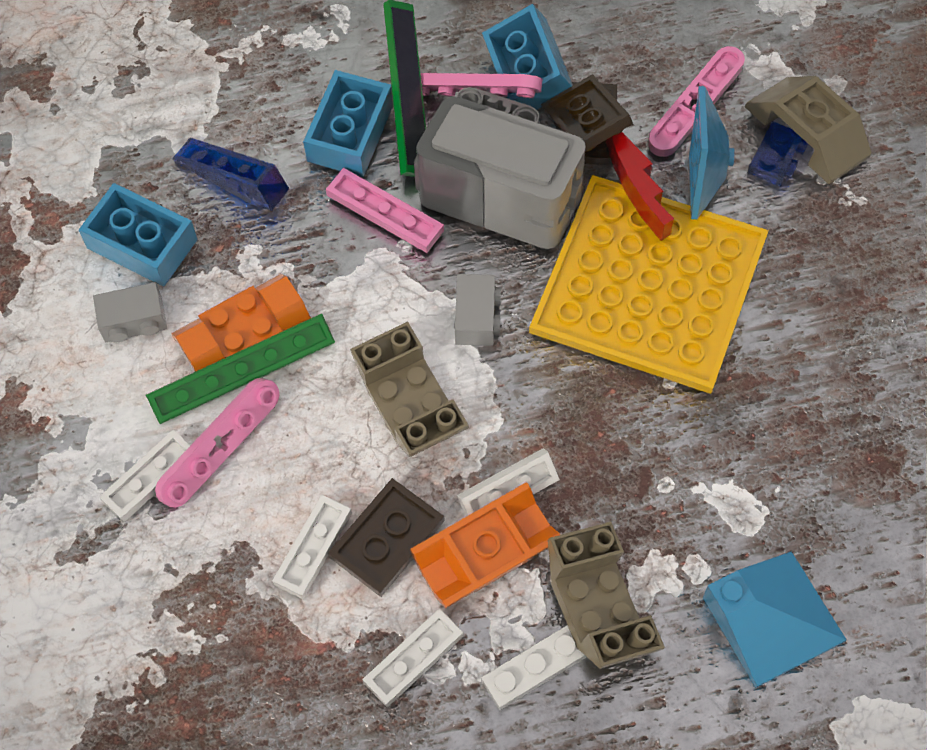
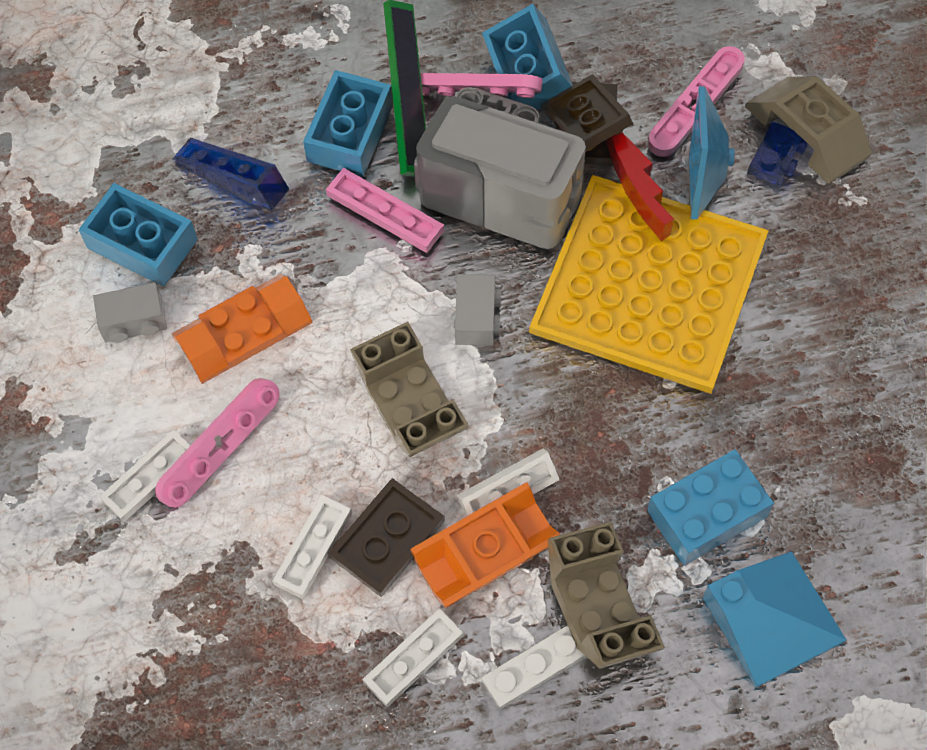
(240, 368): green tile -> none
(709, 507): none -> dark azure brick

